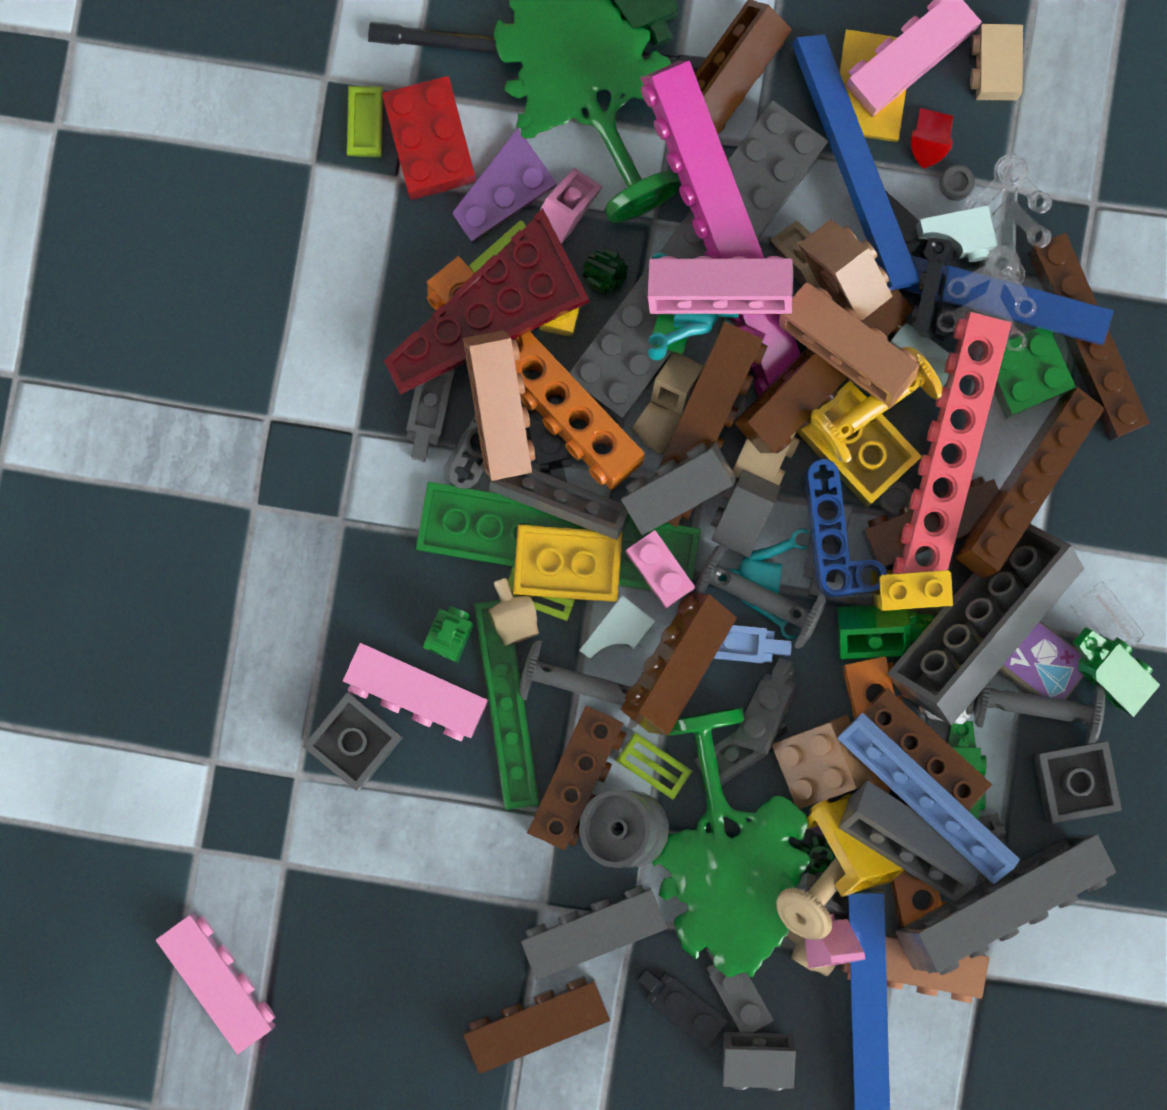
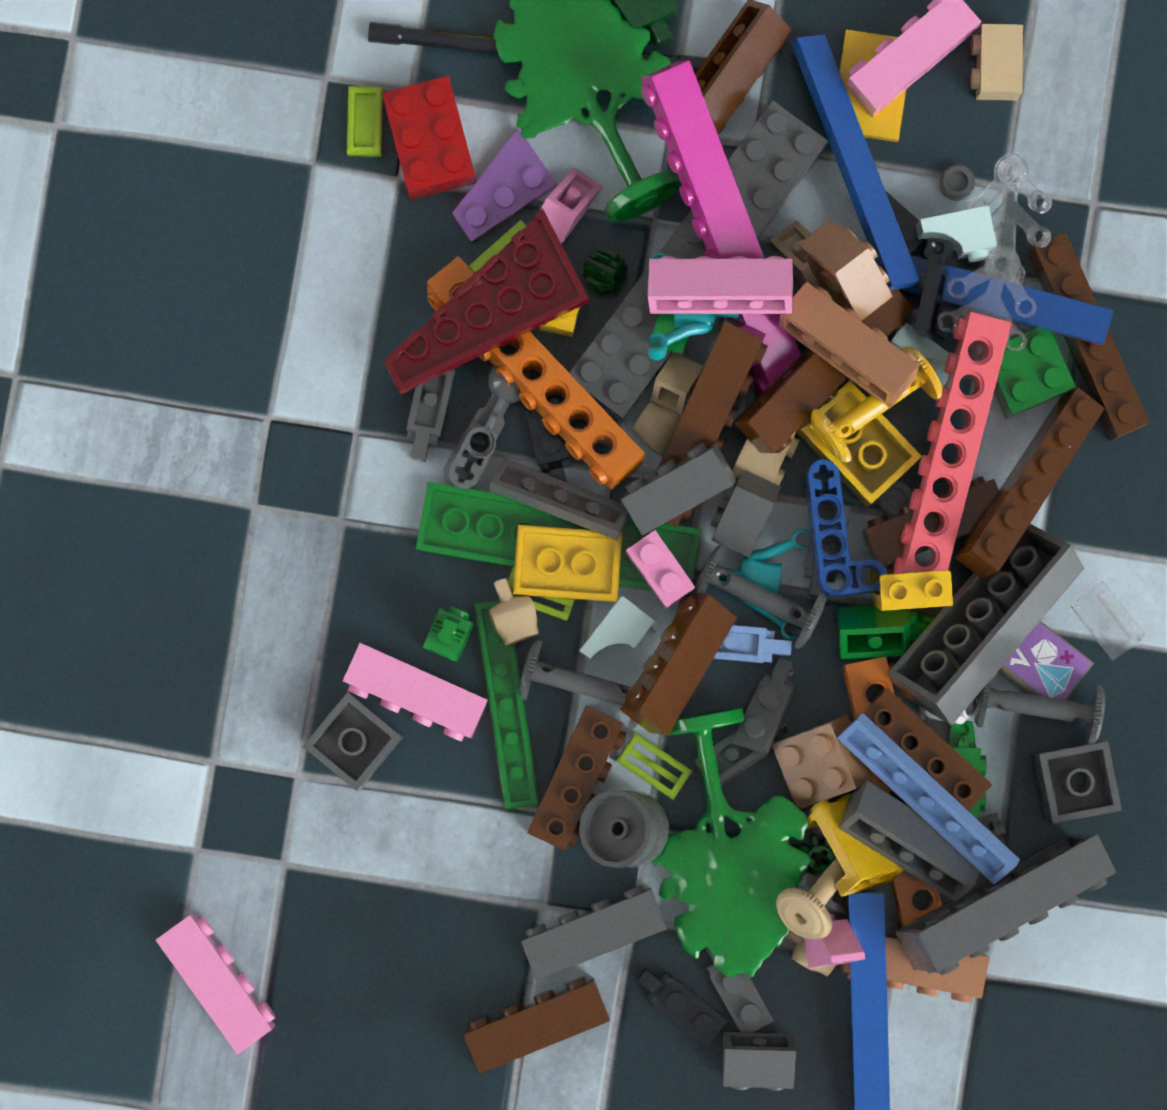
(498, 404): brick -> none
(931, 137): red tile -> none
(1111, 666): hinge -> none

